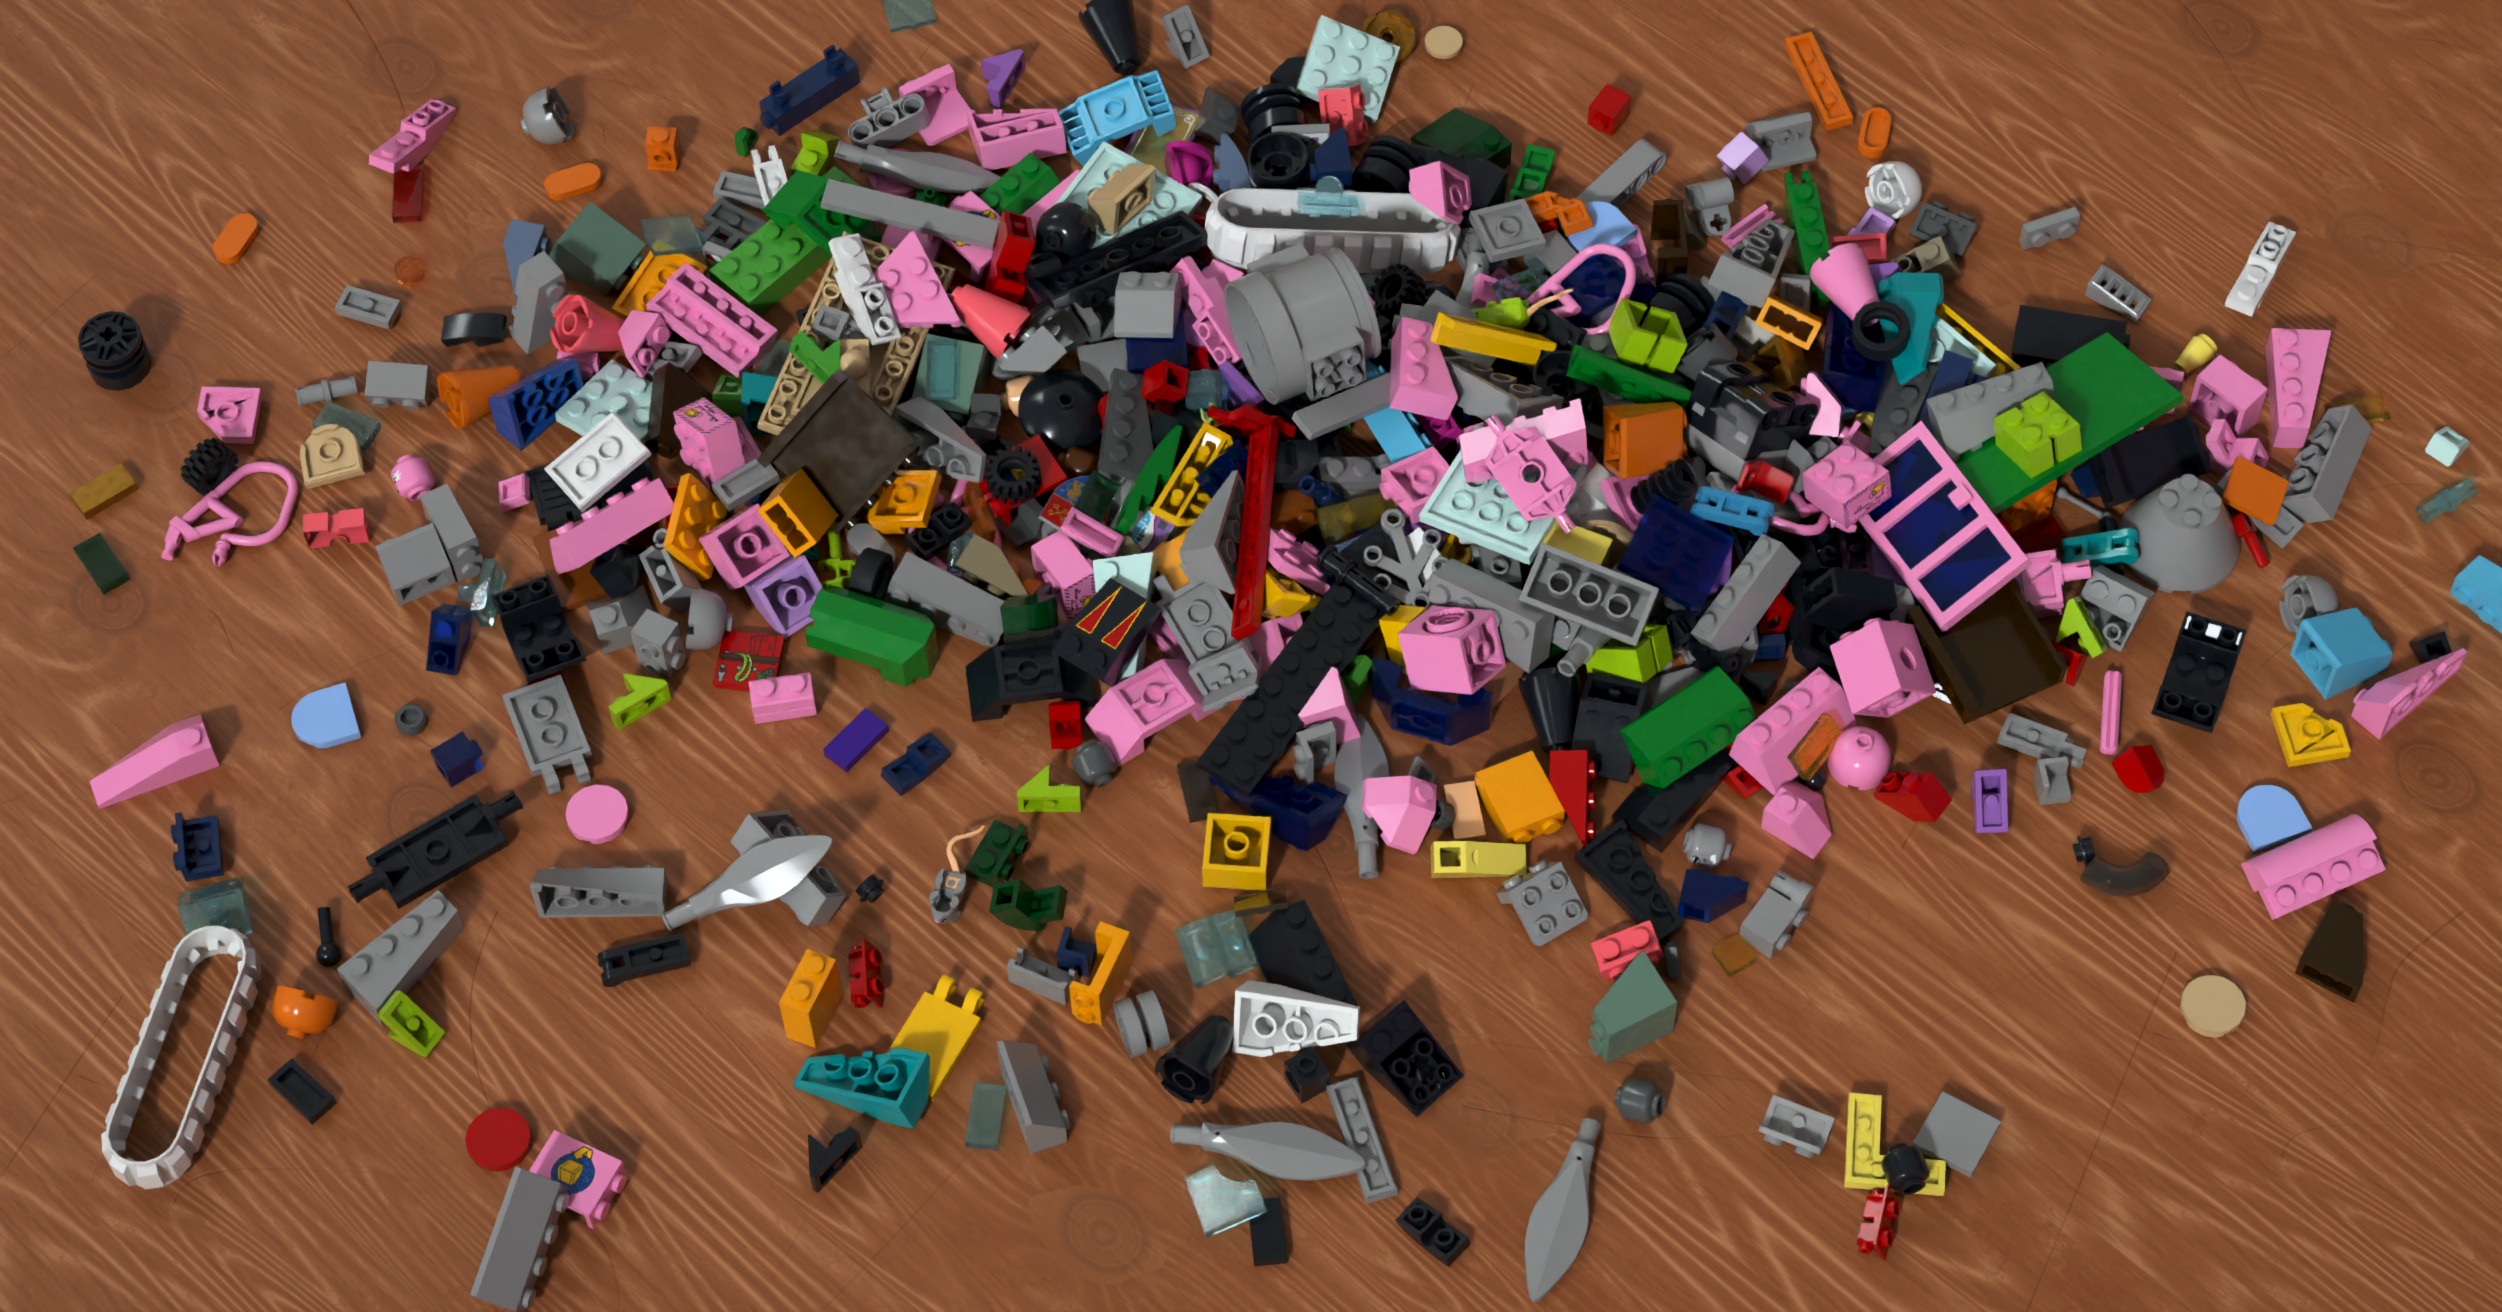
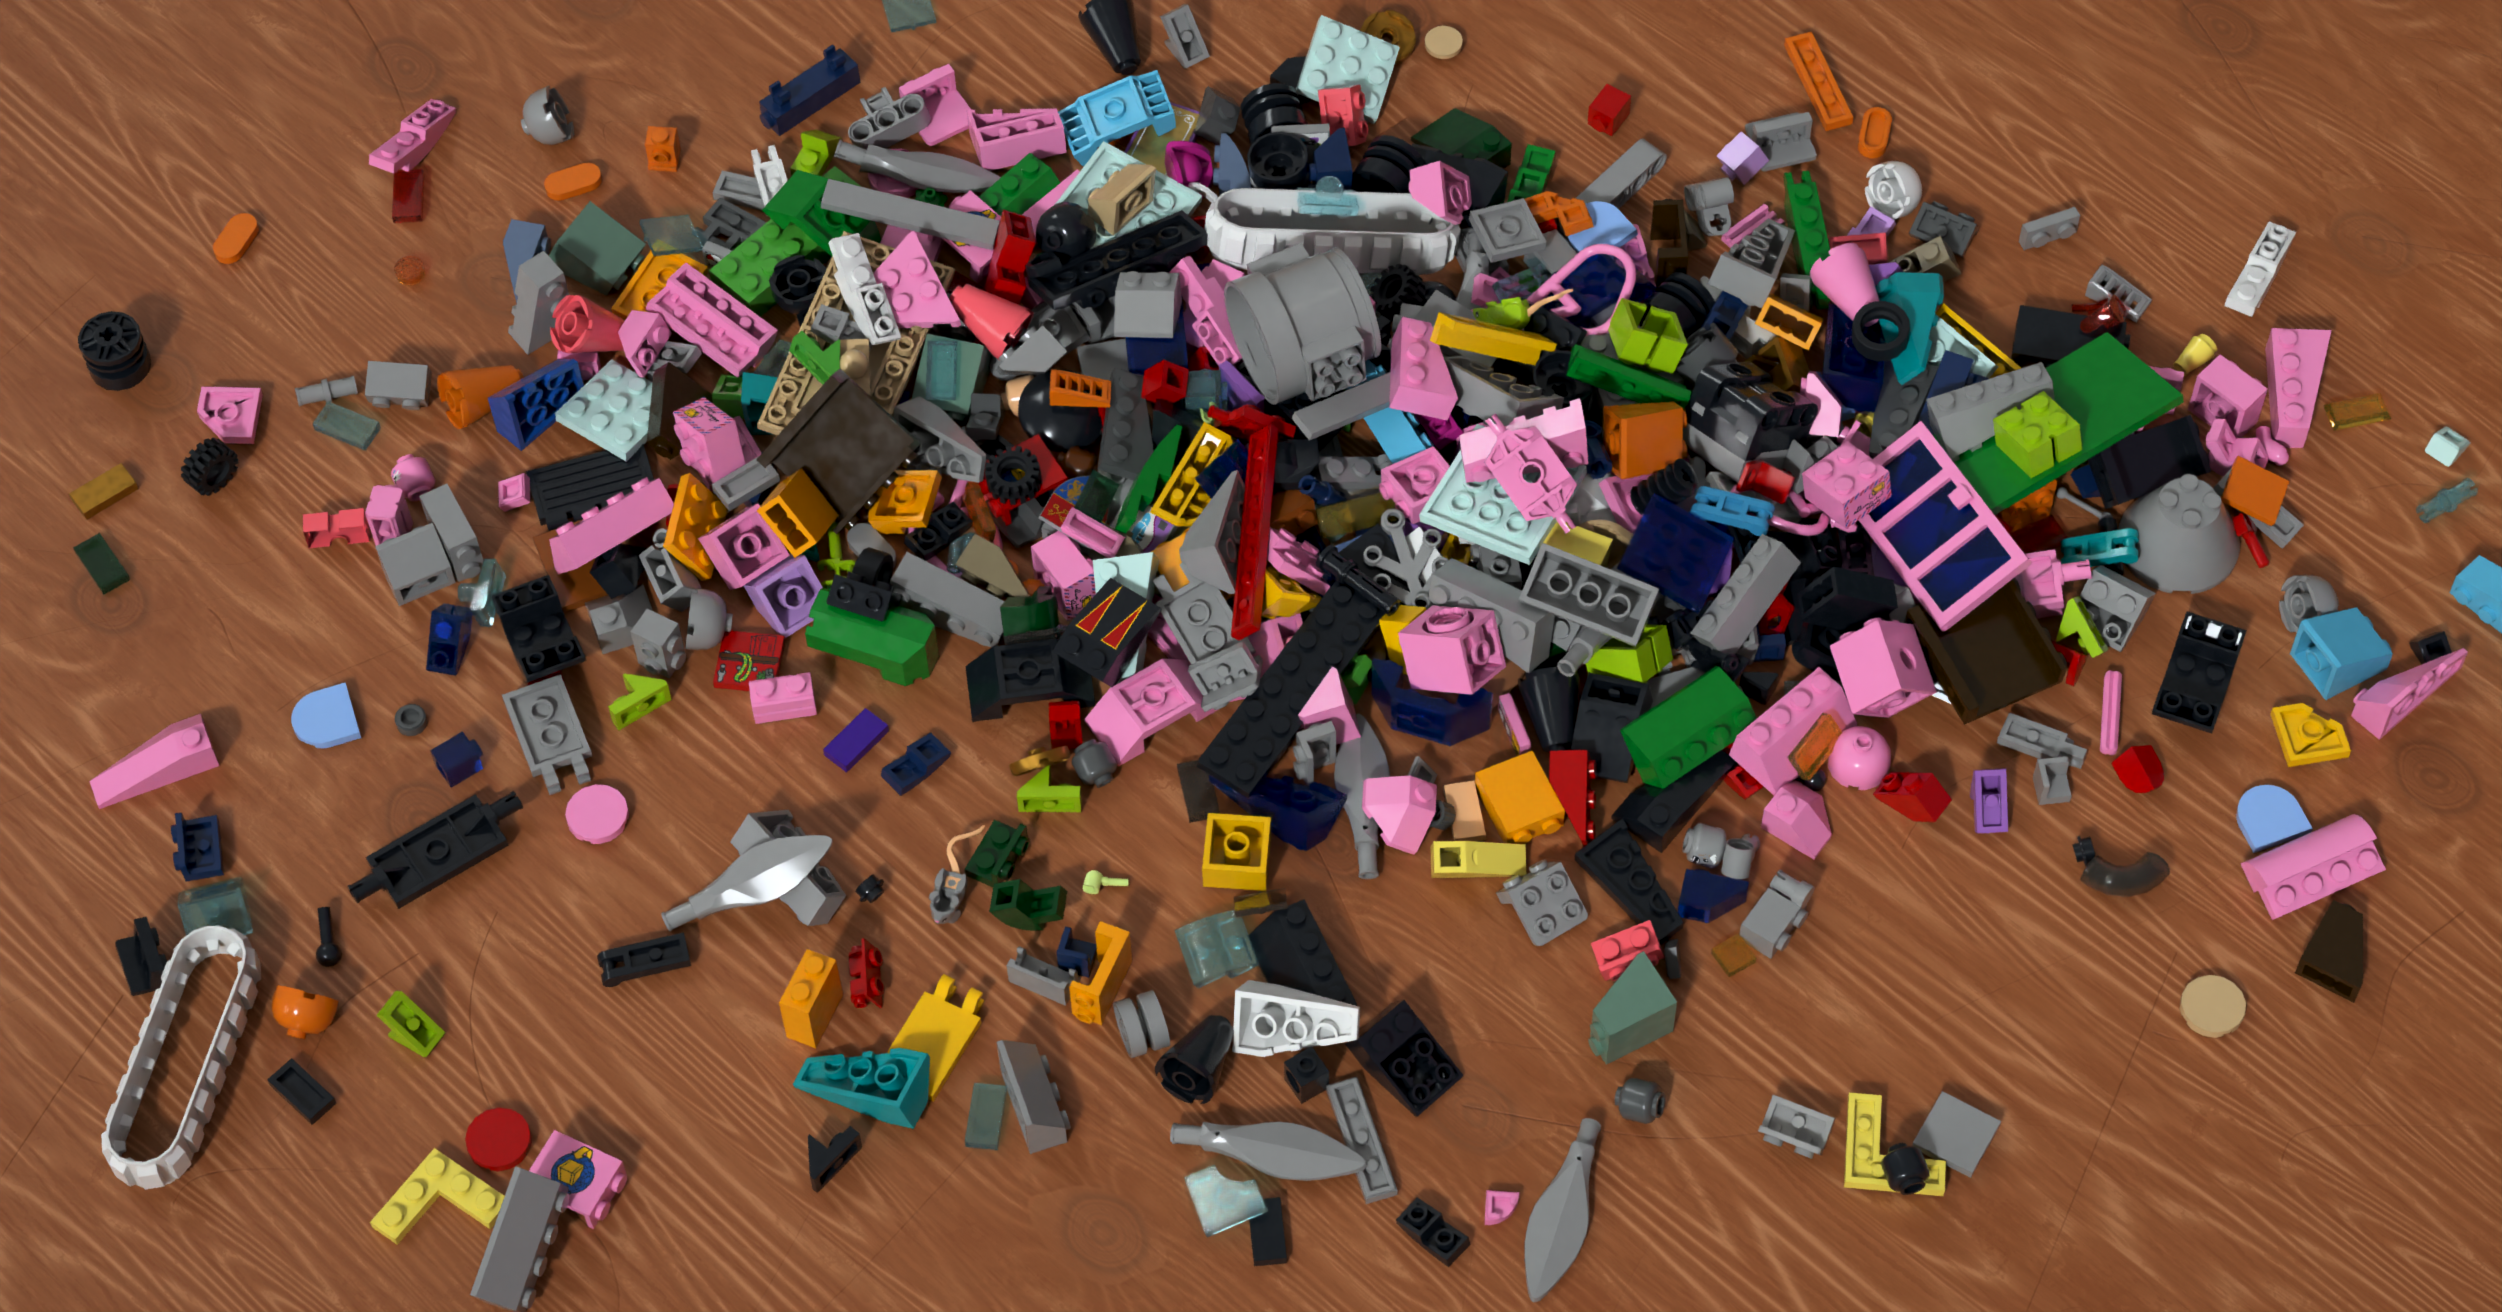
(141, 959): none -> black bracket
(181, 528): bright pink piece -> none
(330, 456): tan tile -> none
(368, 307): light grey plate -> none
(388, 513): none -> bright pink brick
(401, 954): light grey wedge -> none
(433, 1178): none -> light yellow plate
(477, 327): black slope -> none
(597, 461): white tile -> none
(600, 892): light grey wedge -> none
(745, 140): green tile -> none
(796, 283): none -> black cylinder
(862, 598): none -> black bracket
(1003, 74): medium lavender slope -> none
(1038, 759): none -> pearl gold plate
(1062, 394): none -> orange slope
(1095, 879): none -> yellowish green hand
(1499, 1206): none -> bright pink tile
(1513, 725): none -> bright pink tile
(1598, 459): none -> dark blue piece
(1739, 856): none -> light grey pin
(1879, 1235): red hinge -> none
(2107, 312): none -> clear red helmet
(2276, 452): none -> bright pink arm
(2326, 465): light grey wedge -> none

